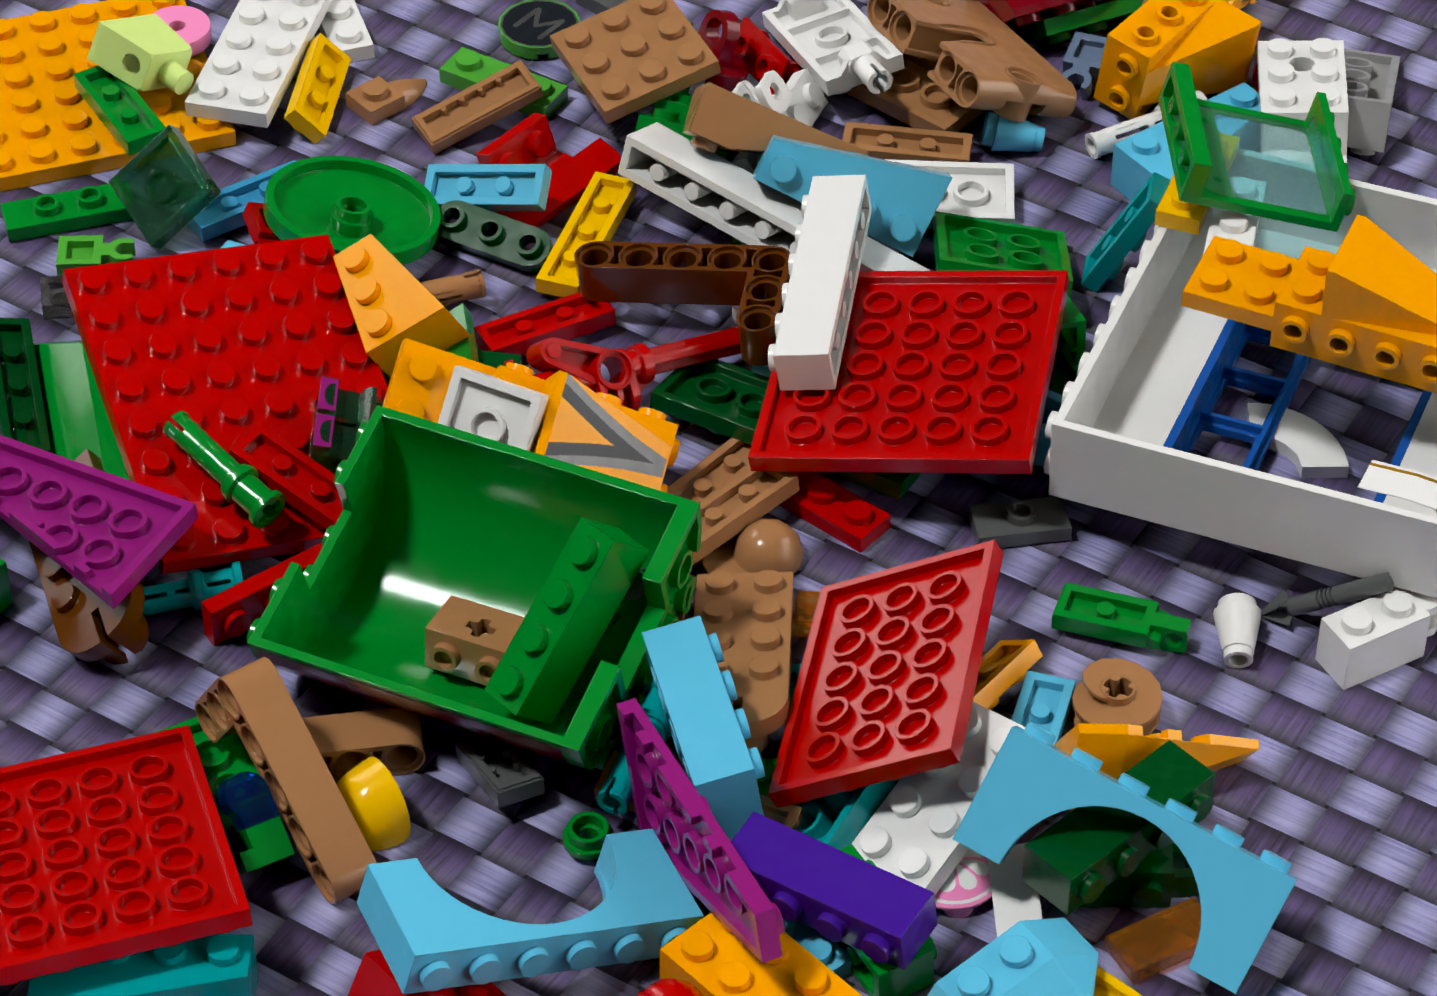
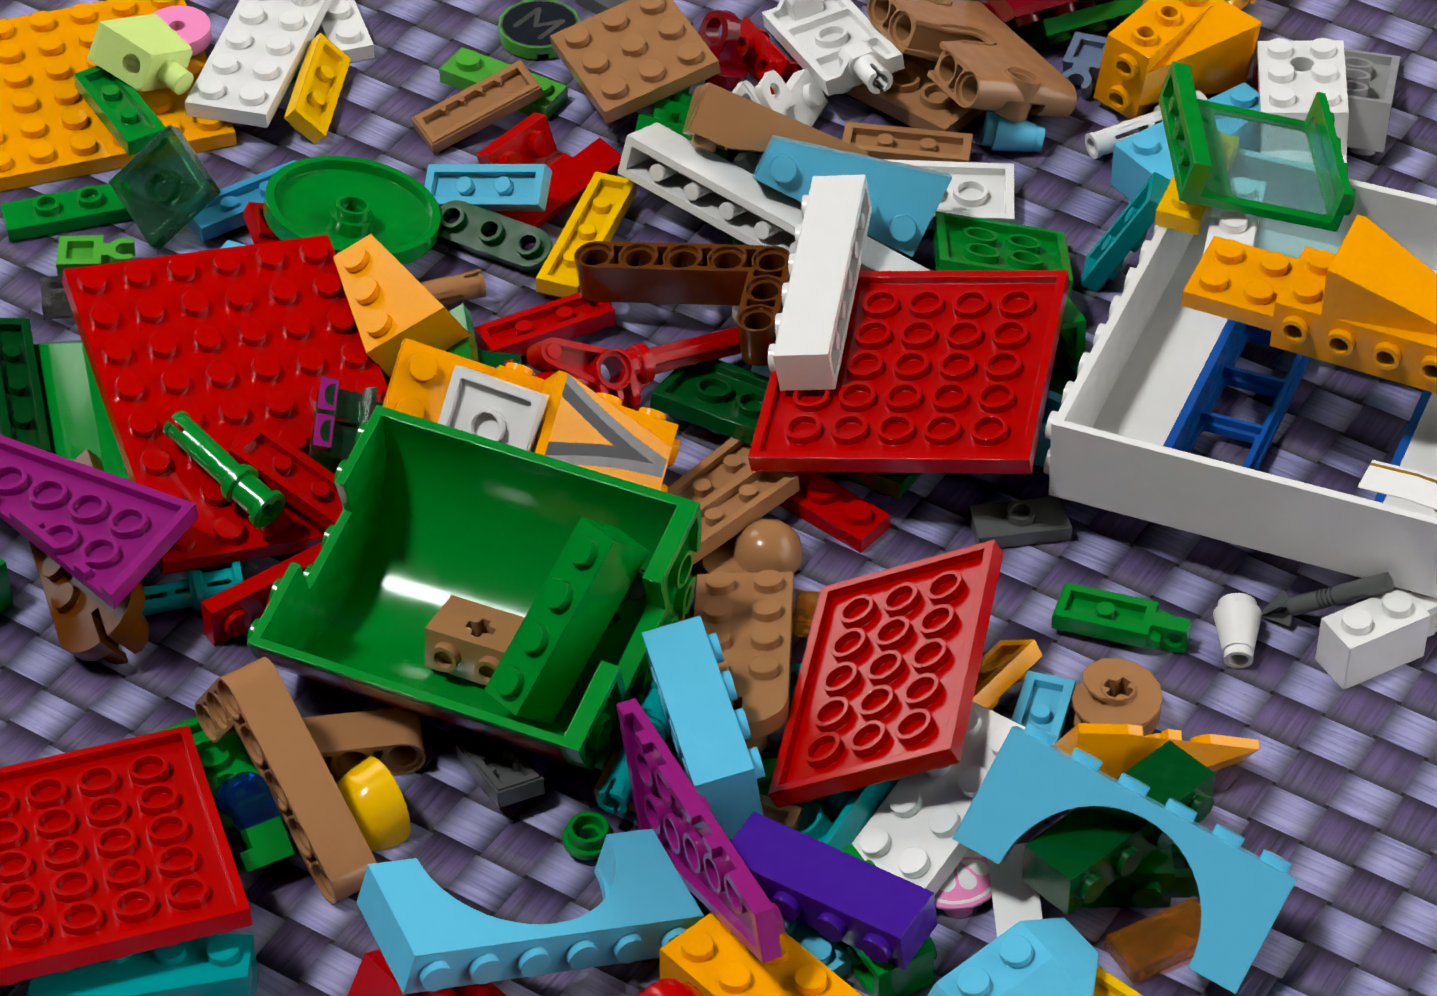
(381, 99): medium nougat plate -> none
(1304, 443): white tile -> none

